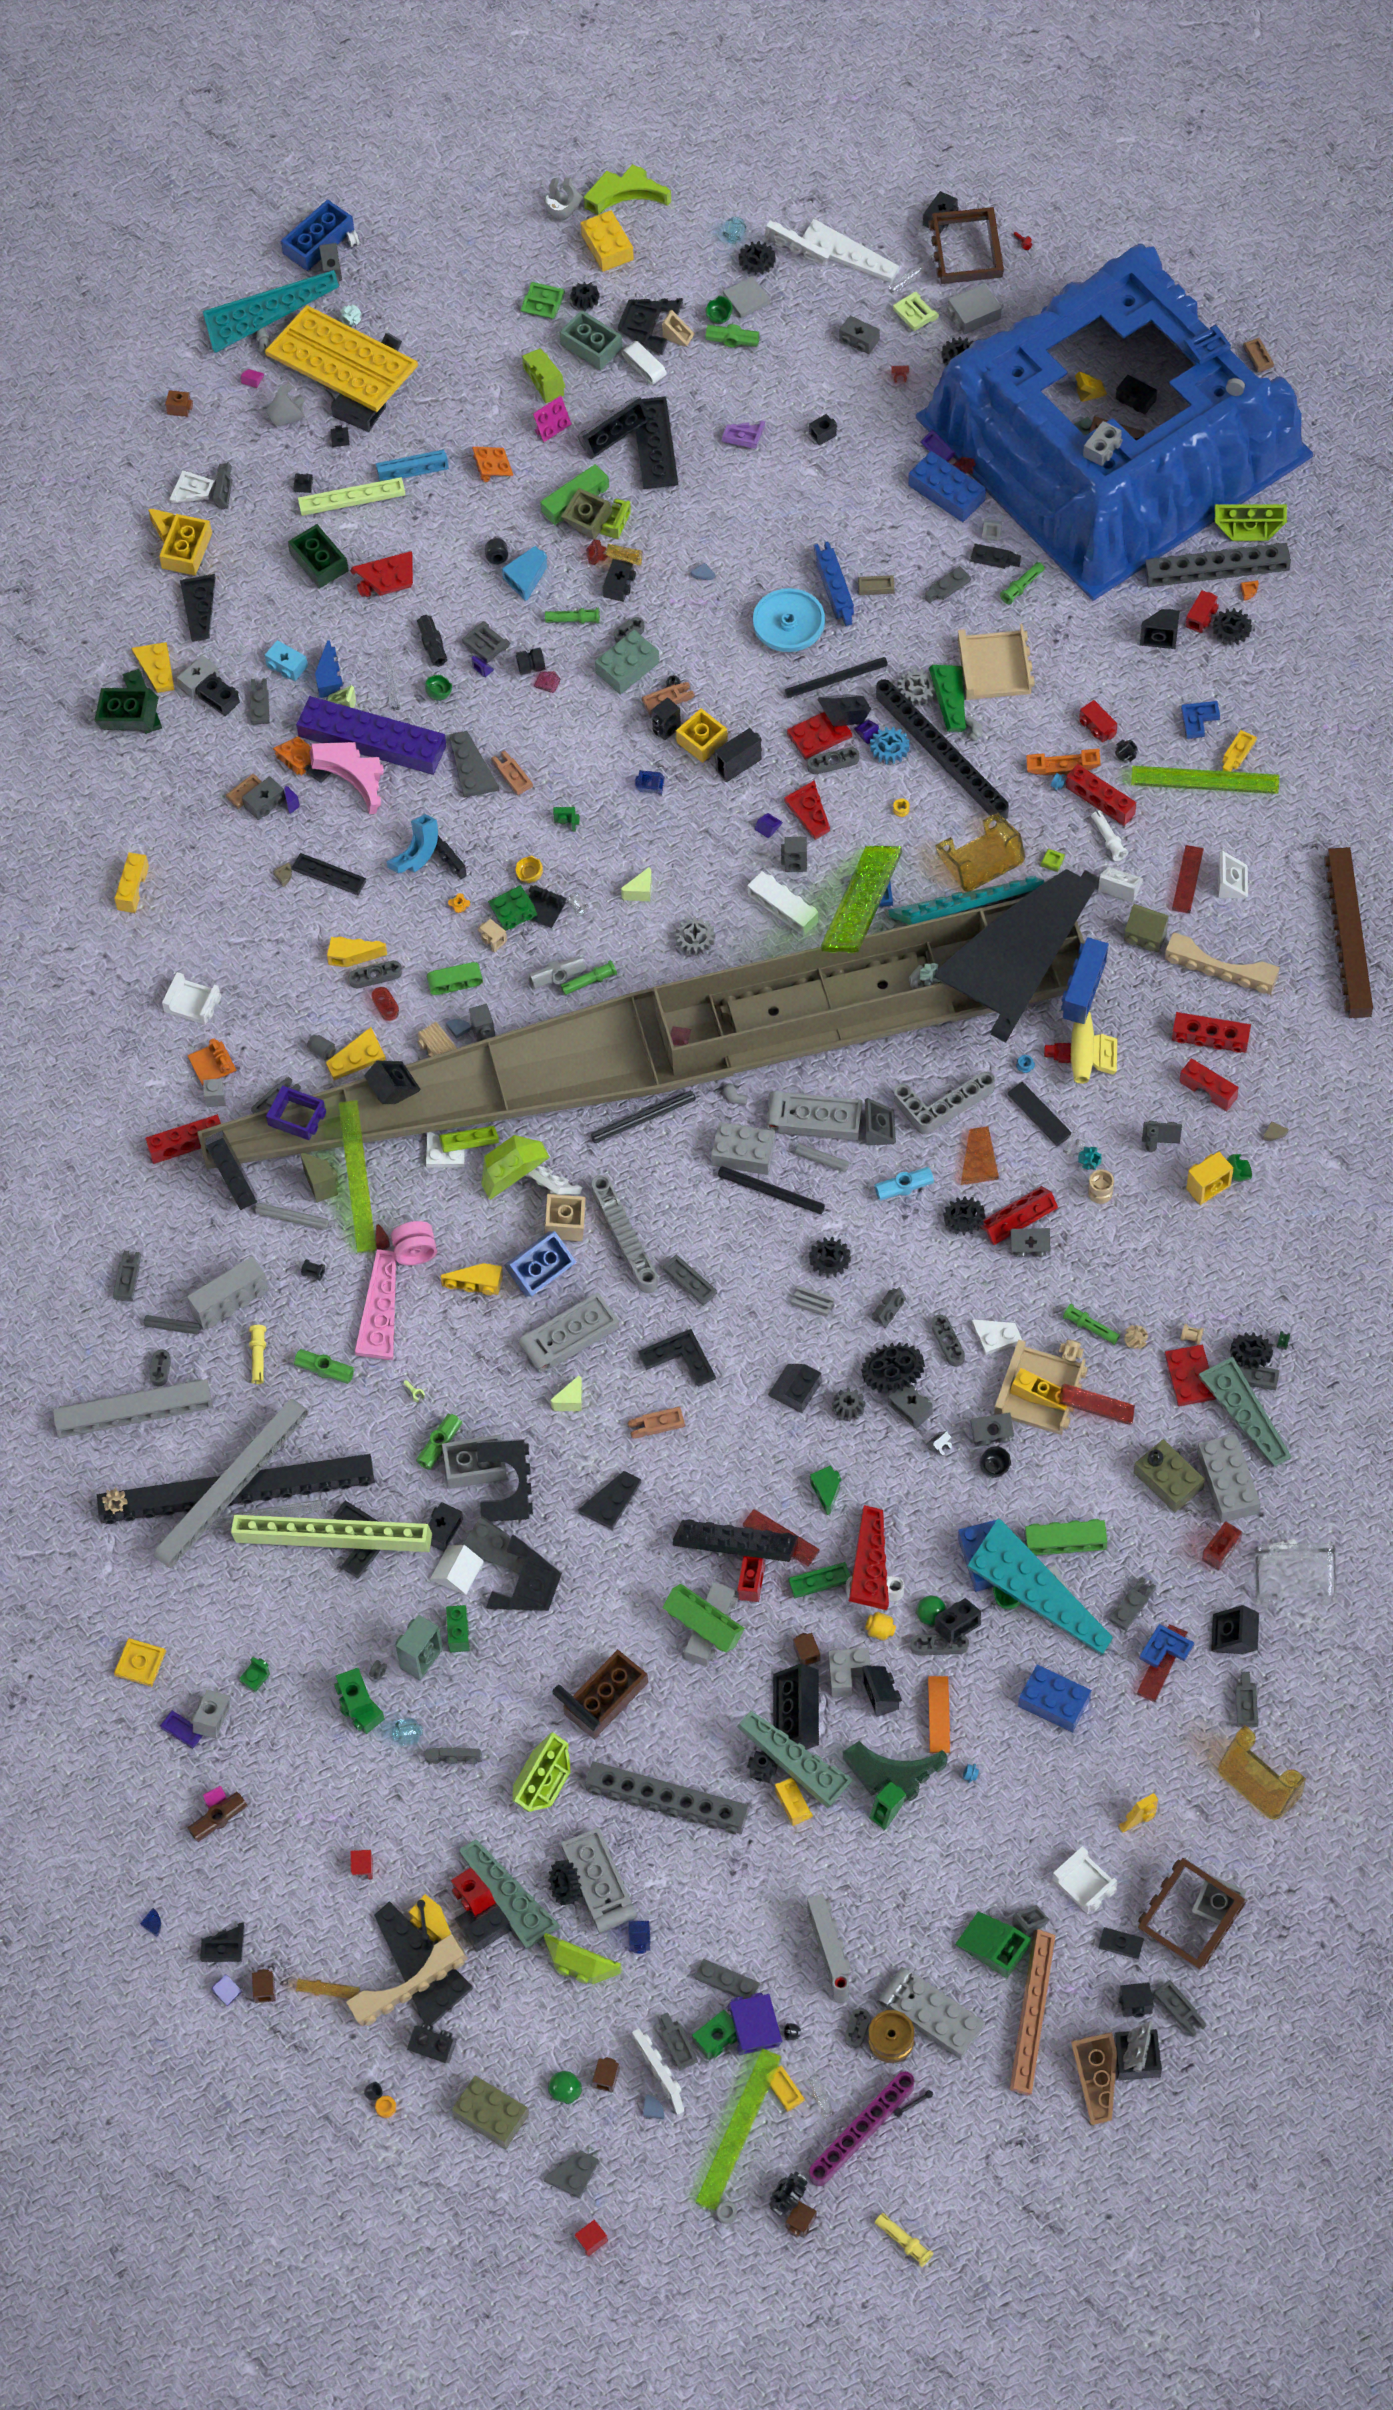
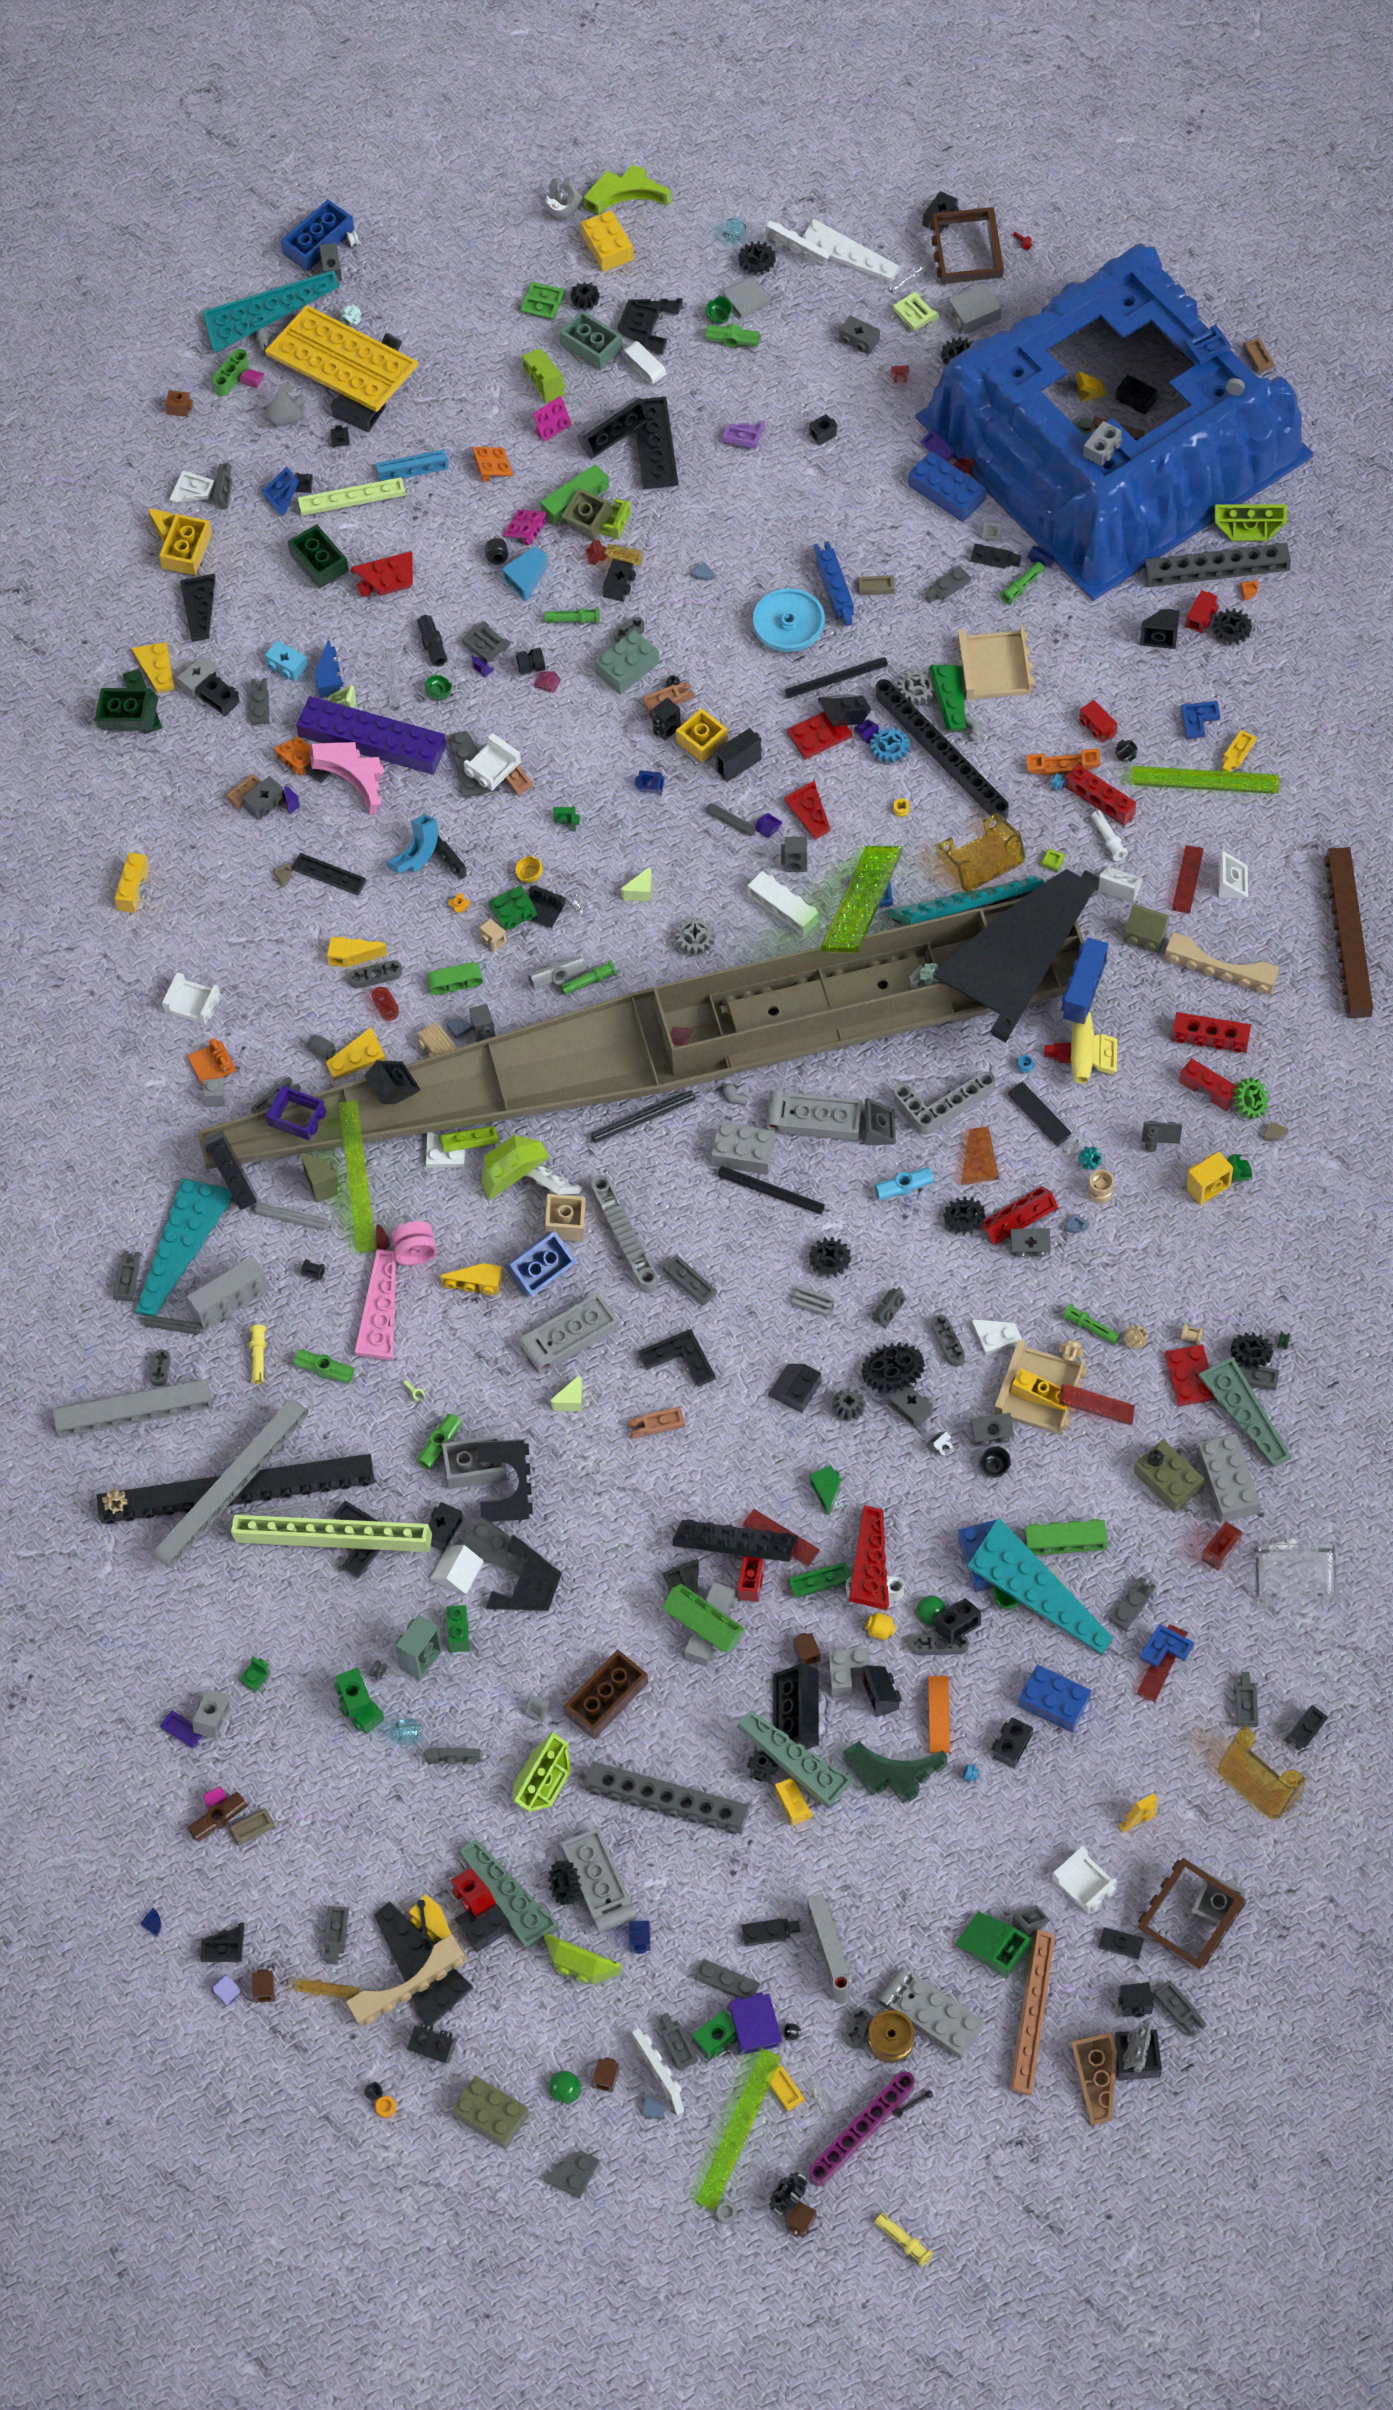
(140, 1662): yellow plate -> none
(178, 1140): red brick -> none
(186, 1230): none -> teal wing
(230, 372): none -> bright green beam
(252, 1827): none -> dark tan tile
(281, 490): none -> blue wing
(336, 1932): none -> dark grey hinge
(362, 1863): red panel -> none
(493, 763): none -> white panel
(526, 525): none -> dark pink hinge
(537, 1707): none -> light grey tile
(574, 1706): black axle -> none
(591, 2237): red panel -> none
(611, 1501): black wing -> none
(676, 330): tan slope -> none
(685, 1574): none -> pearl dark grey wing
(731, 819): none -> dark grey axle
(768, 1931): none -> black hinge
(821, 1157): light grey axle -> none
(834, 754): dark grey beam -> none
(887, 1805): green slope -> none
(1015, 1743): none -> black brick
(1039, 555): none -> clear blue cone
(1076, 1224): none -> sand blue tile
(1235, 1630): black slope -> none
(1250, 1098): none -> bright green gear
(1306, 1727): none -> black hinge

